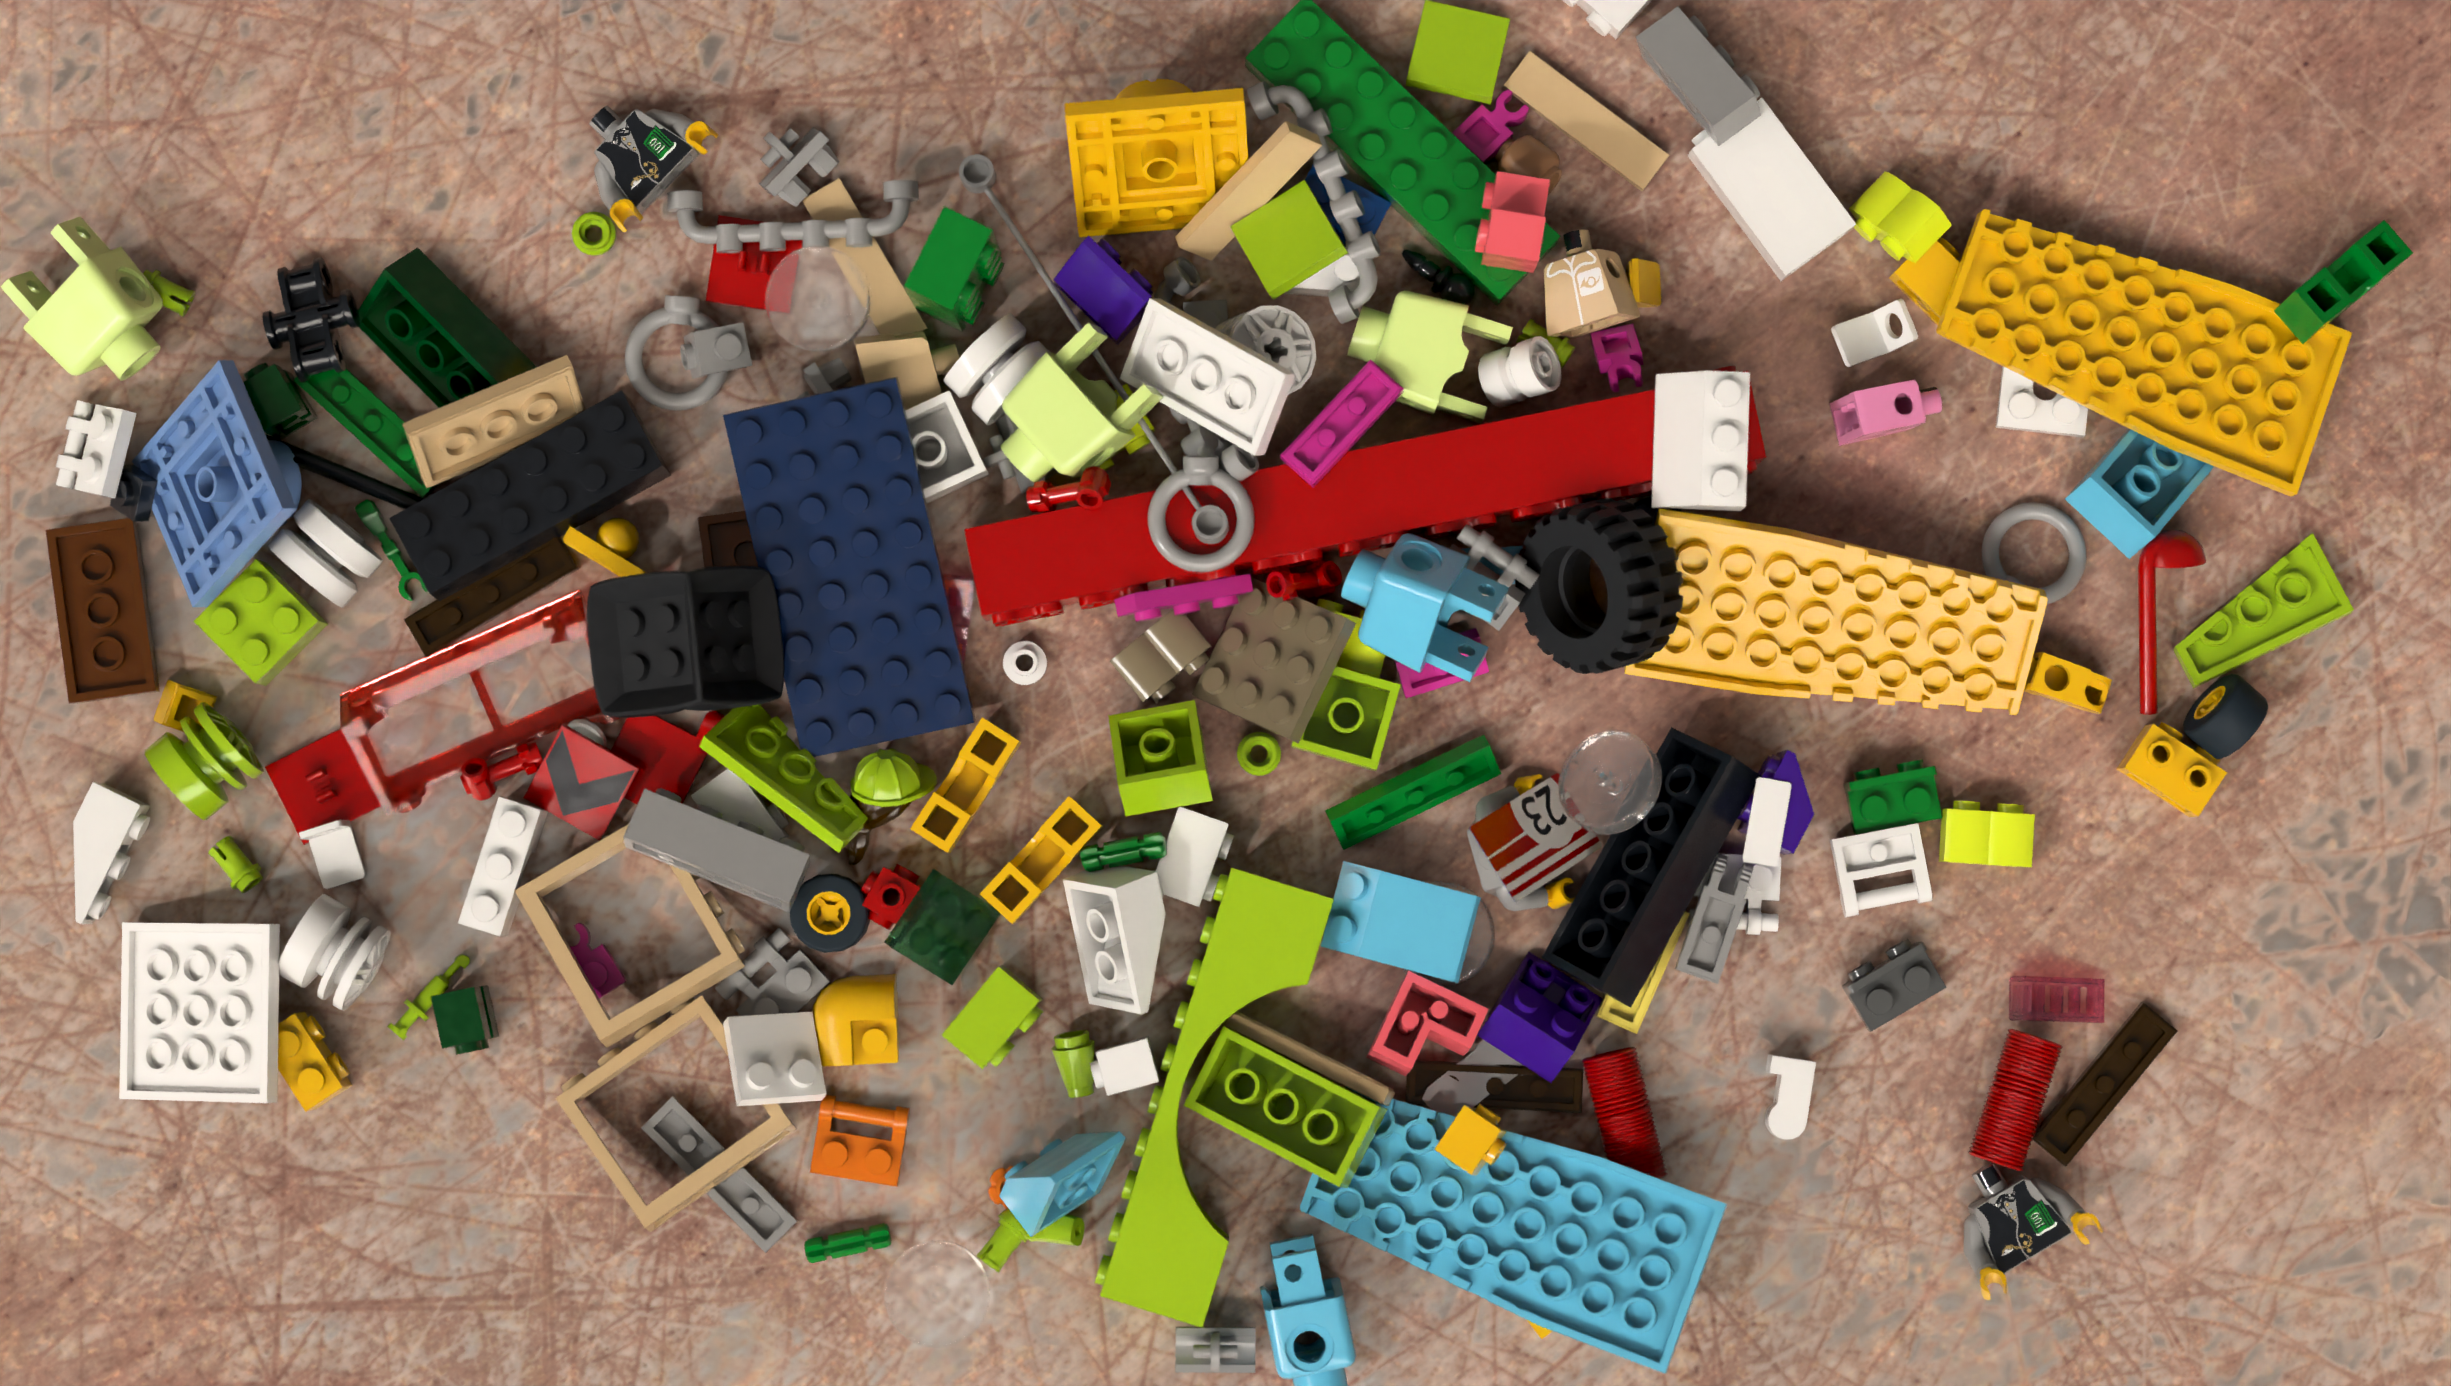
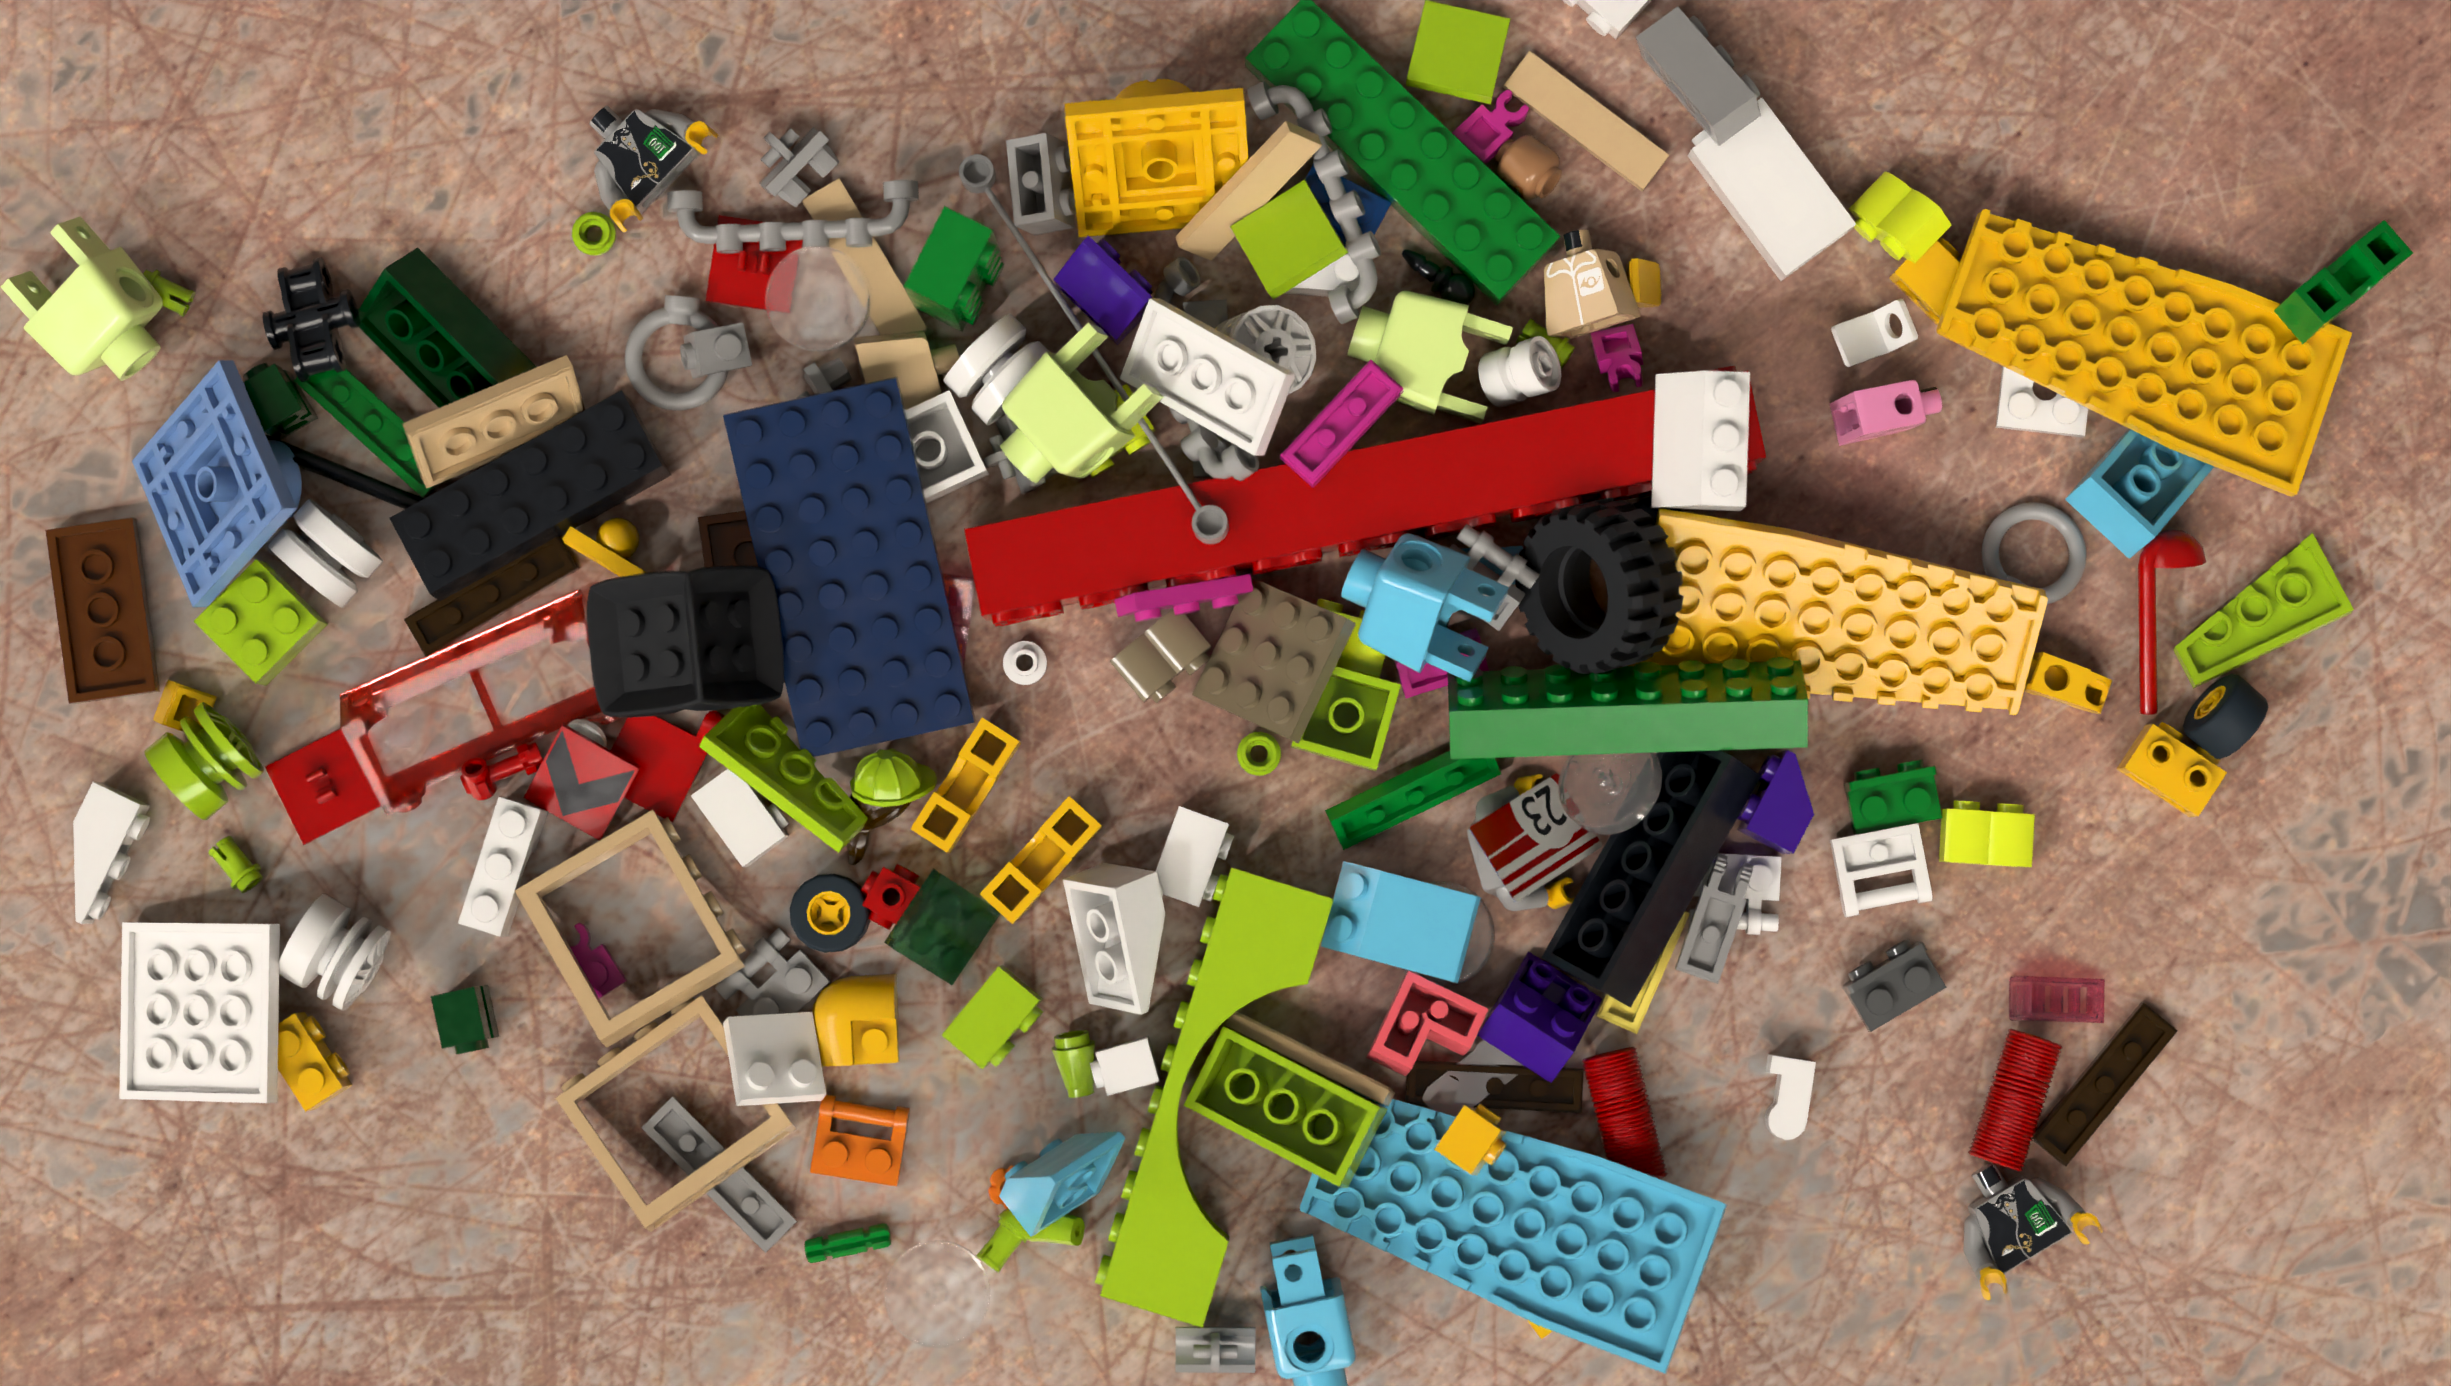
(104, 450): white plate -> none
(135, 494): black plate -> none
(335, 853): white bracket -> none
(374, 521): green piece -> none
(423, 1002): lime piece -> none
(717, 849): light grey brick -> none
(1041, 184): none -> light grey brick
(1087, 492): red bar -> none
(1123, 851): green axle -> none
(1160, 758): lime brick -> none
(1201, 471): light grey piece -> none
(1315, 582): red bar -> none
(1515, 222): coral brick -> none
(1629, 709): none -> green brick
(1767, 822): white sticker -> none

